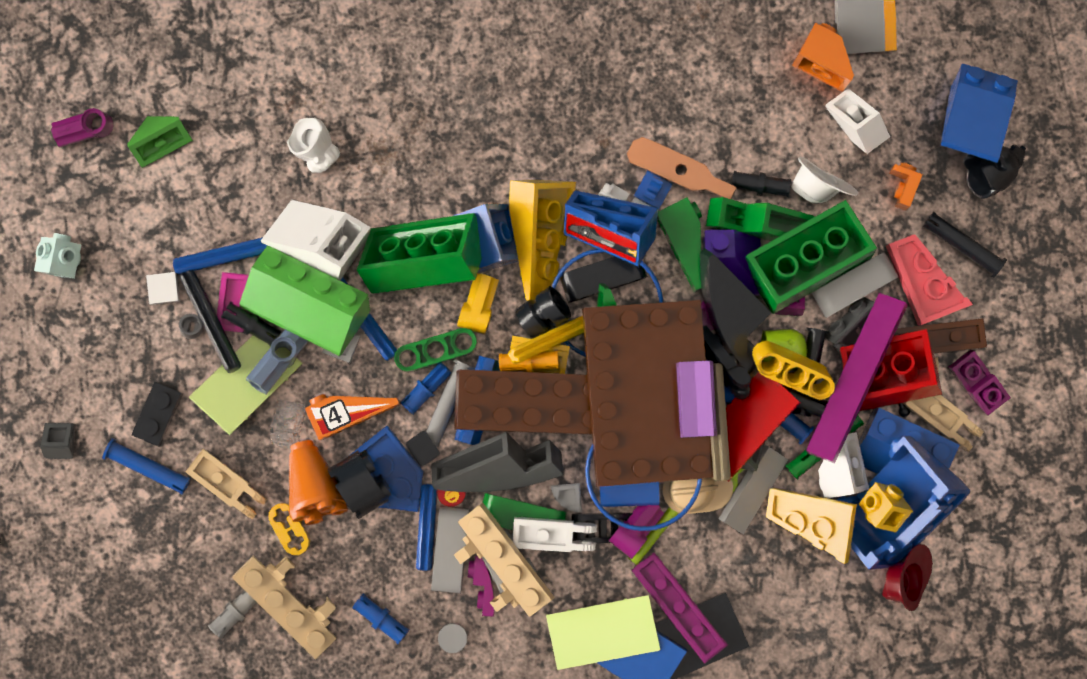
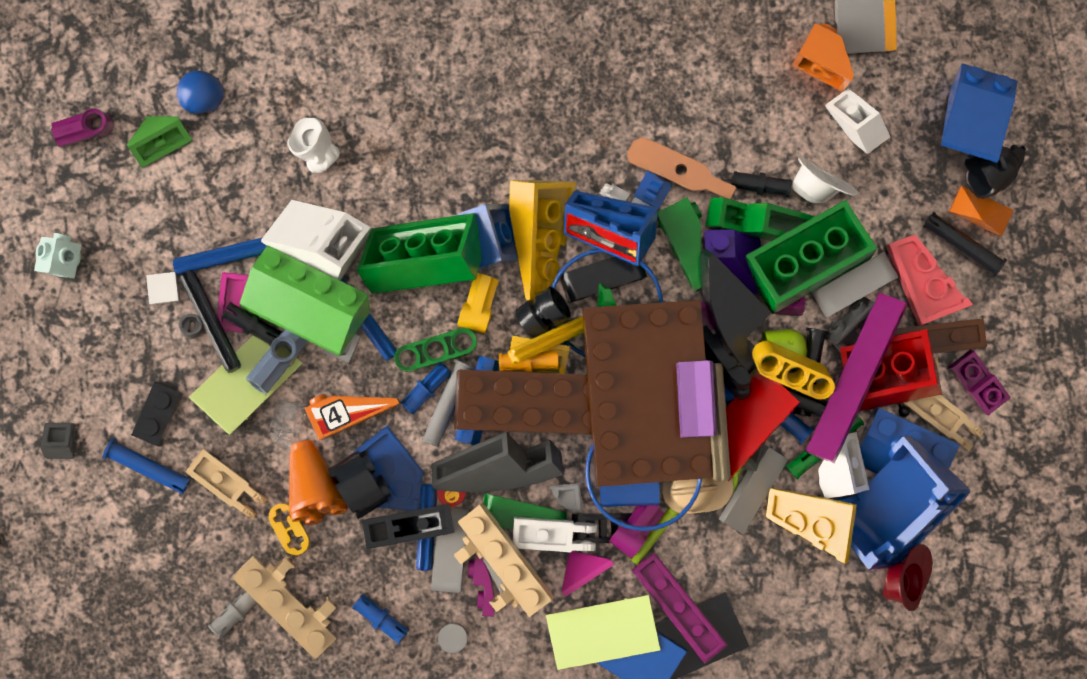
(199, 92): none -> blue hair
(408, 526): none -> black slope
(422, 449): black slope -> none
(582, 569): none -> dark pink slope
(885, 507): yellow brick -> none
(905, 190): orange bracket -> none
(981, 212): none -> orange slope

